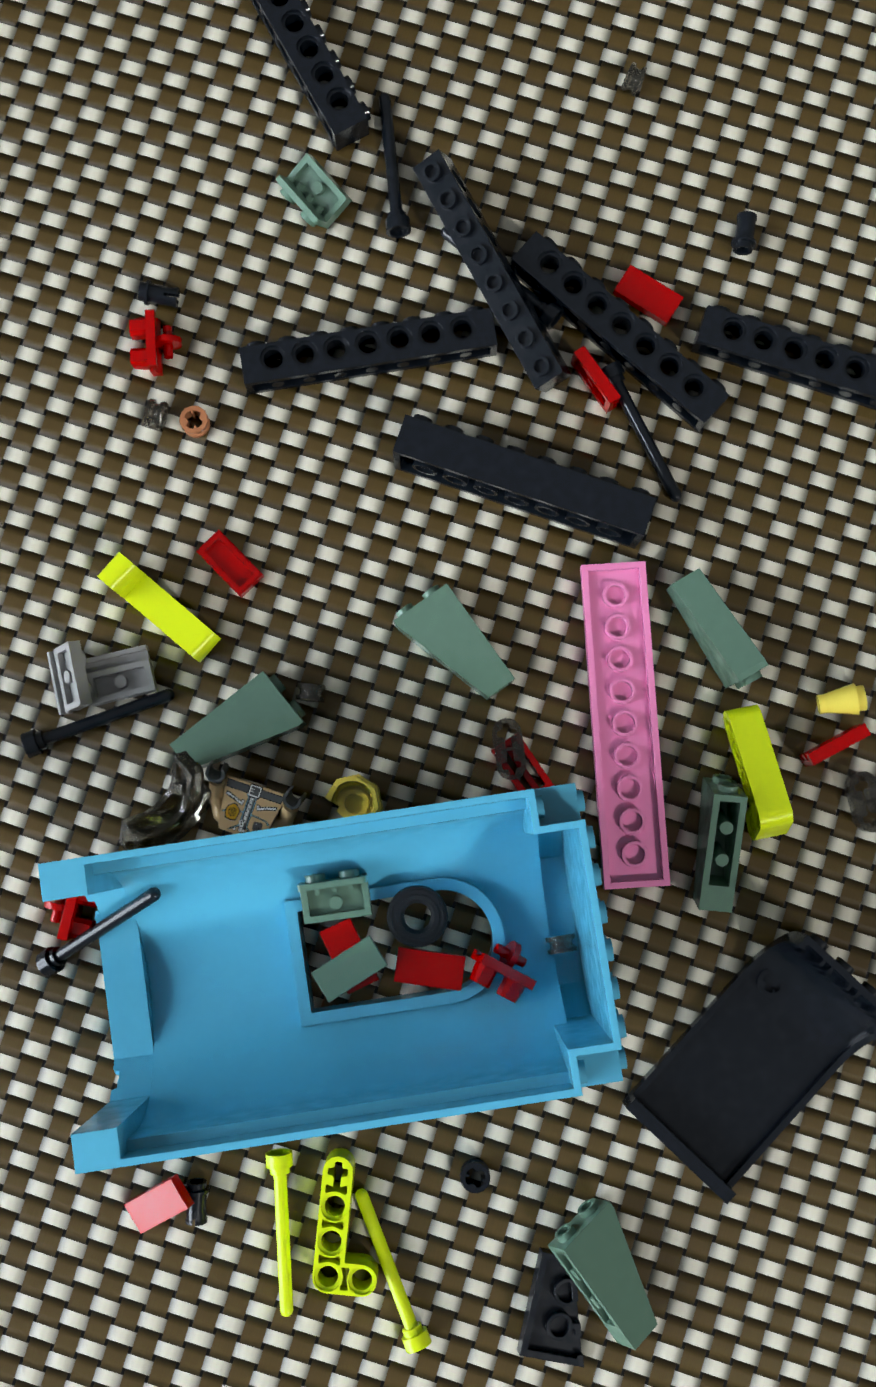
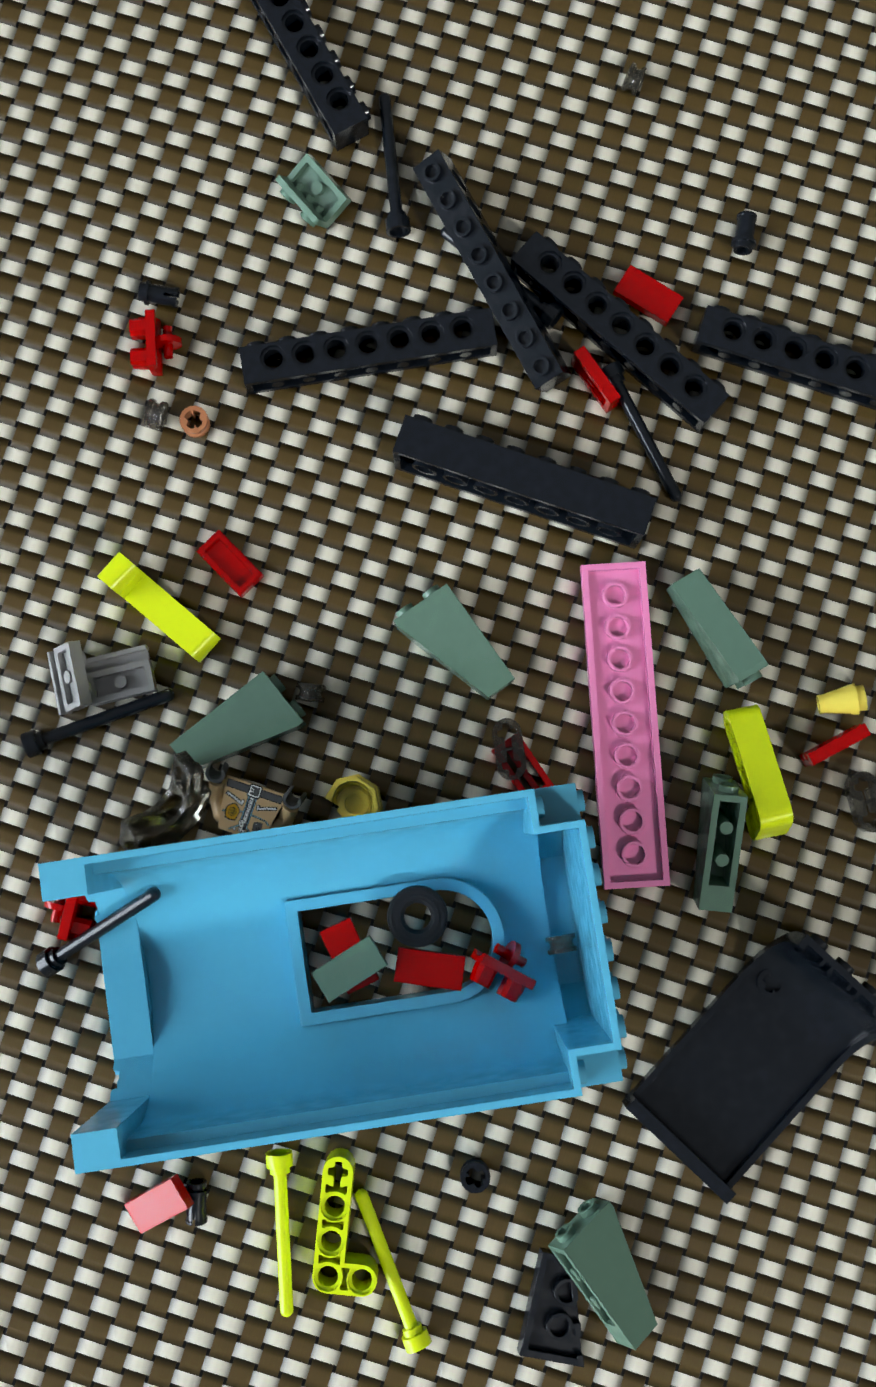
(335, 897): sand green bracket -> none

